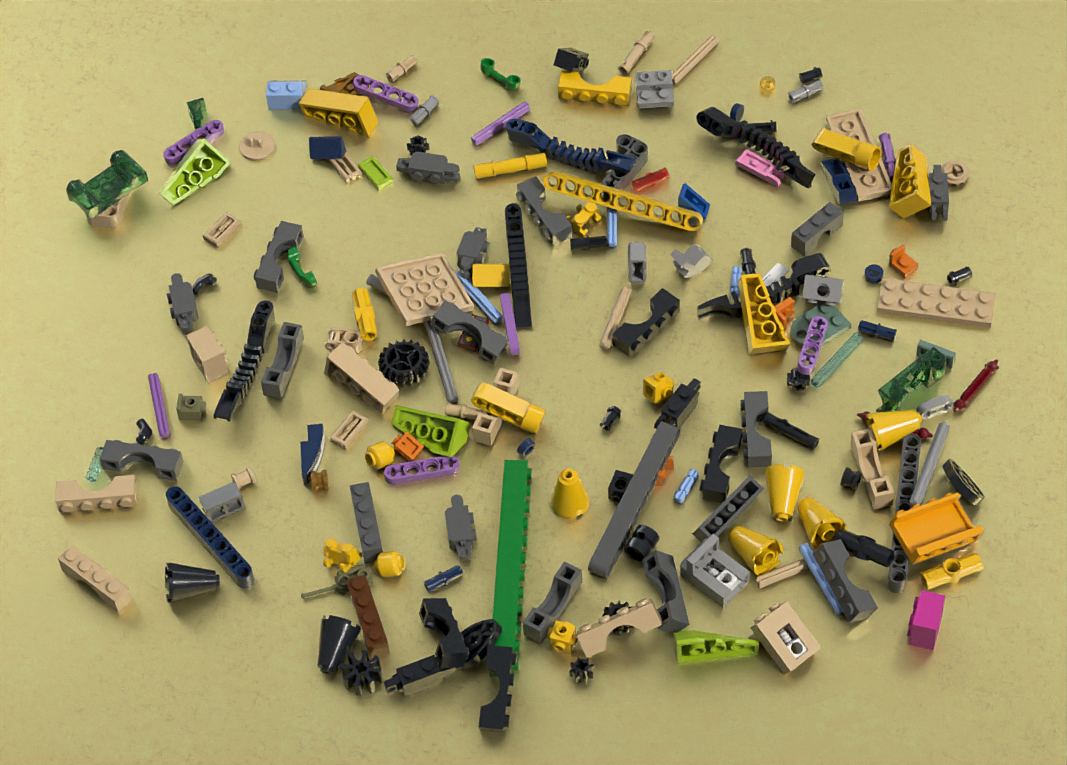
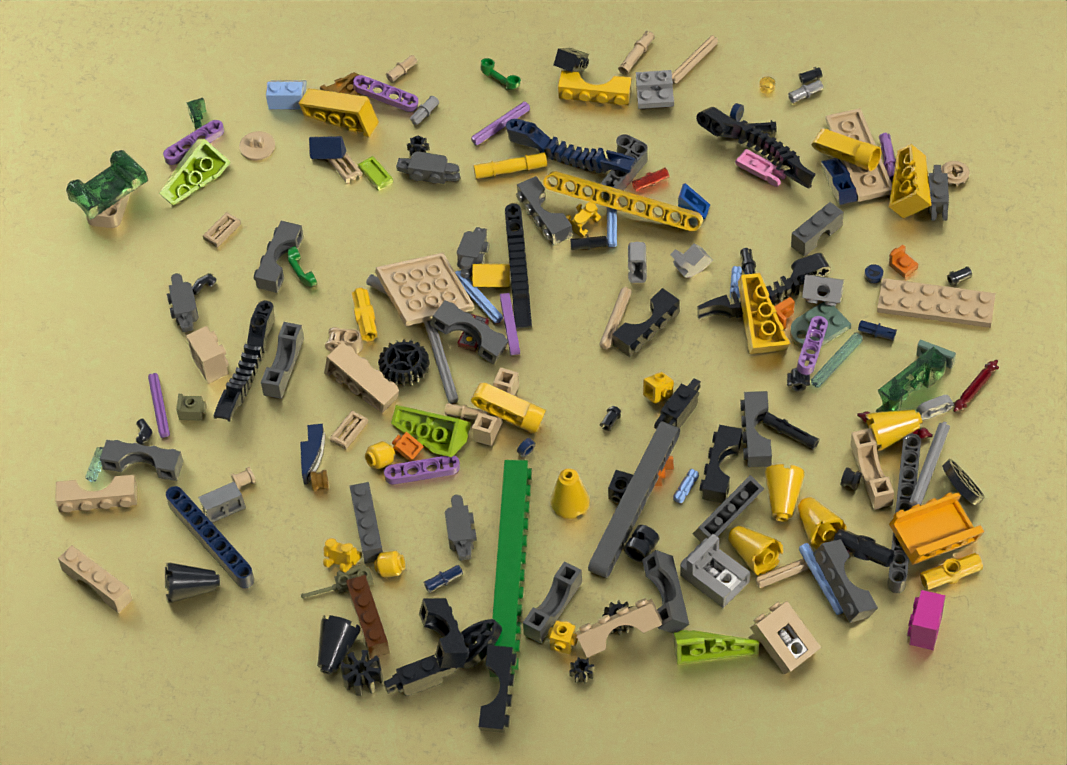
(774, 274): white sticker -> none

